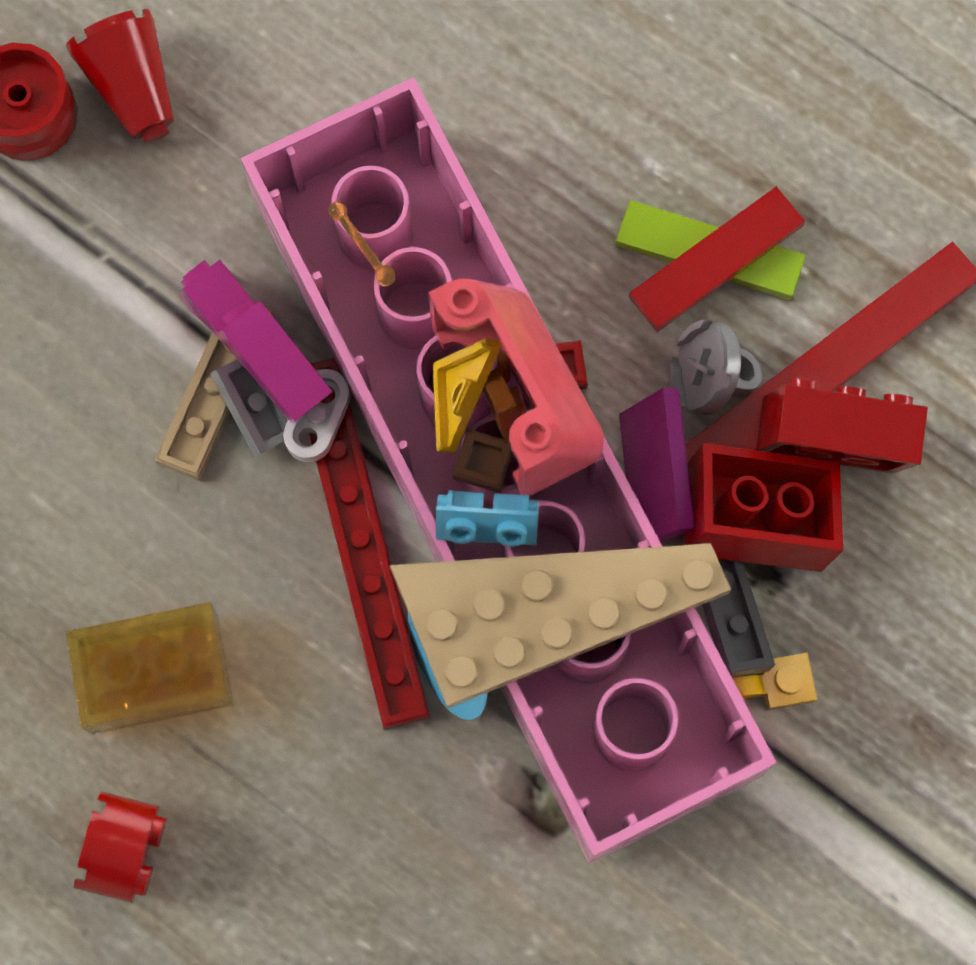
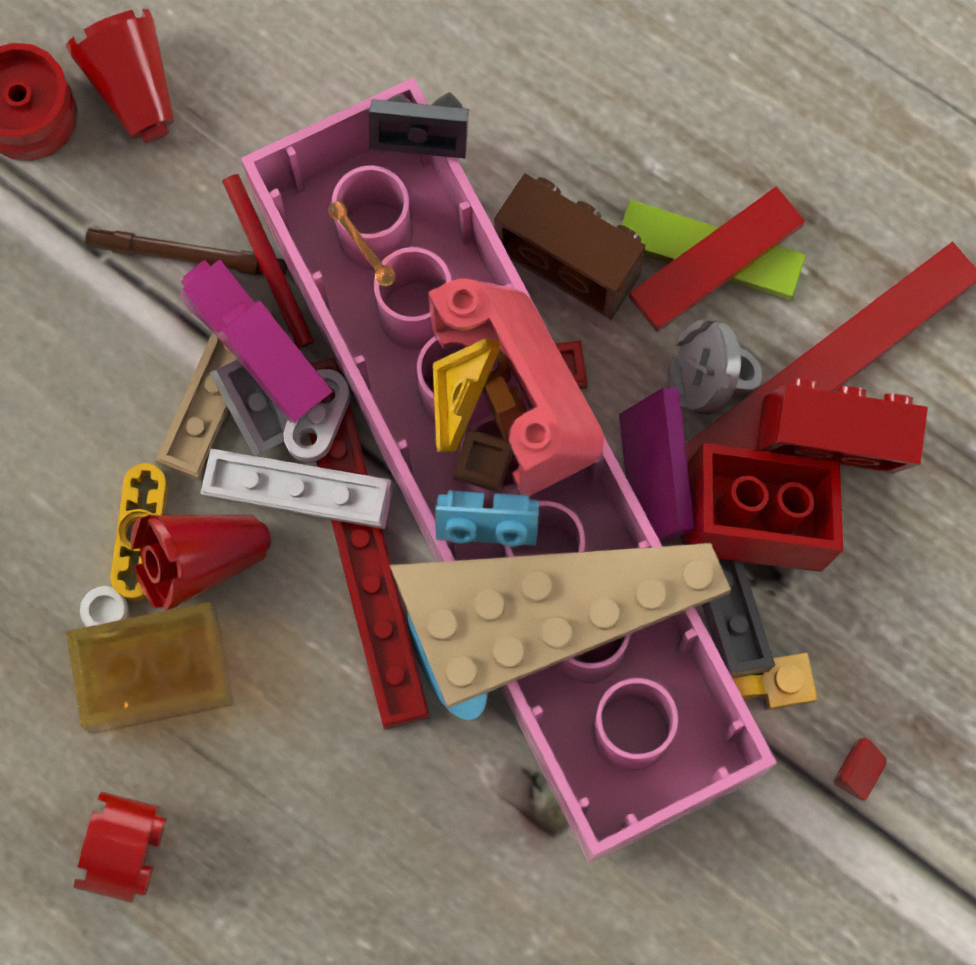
(103, 606): none -> white tile
(128, 244): none -> reddish brown piece
(130, 496): none -> yellow beam
(194, 553): none -> red cone
(267, 261): none -> red bar
(297, 488): none -> white tile
(419, 128): none -> black tile
(569, 245): none -> reddish brown brick
(861, 769): none -> red slope

